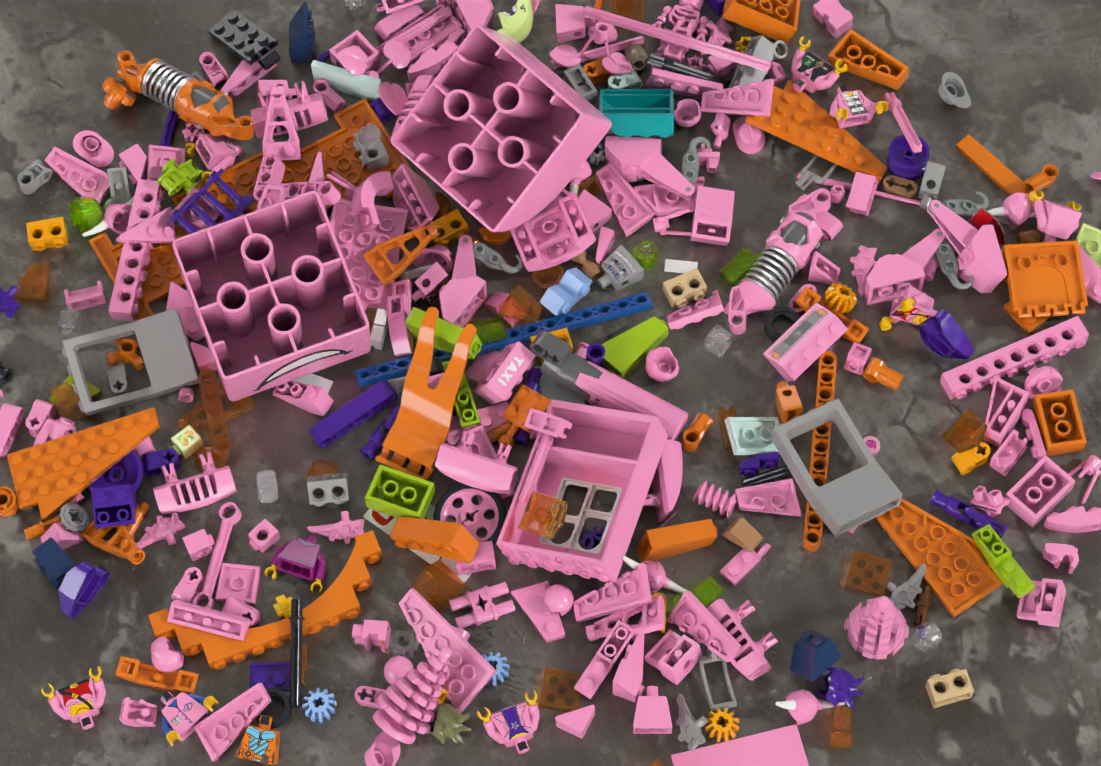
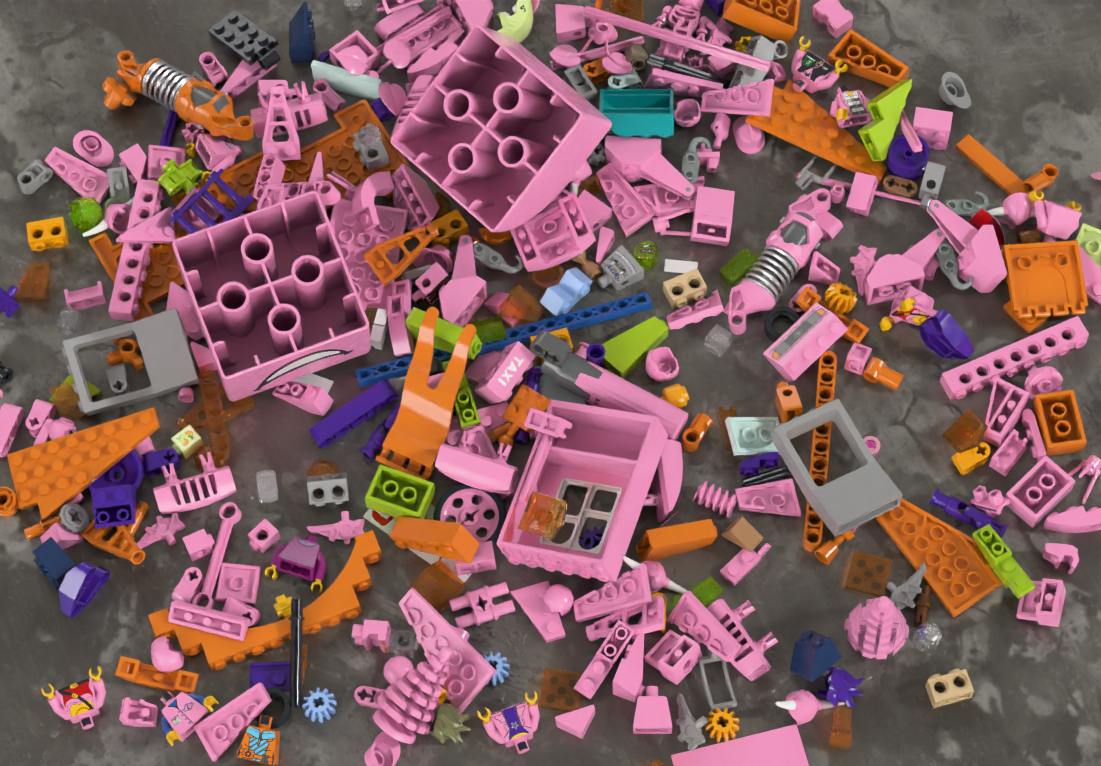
(675, 395): none -> light orange head
(829, 549): none -> orange piece
(886, 116): none -> lime slope
(933, 126): none -> bright pink brick

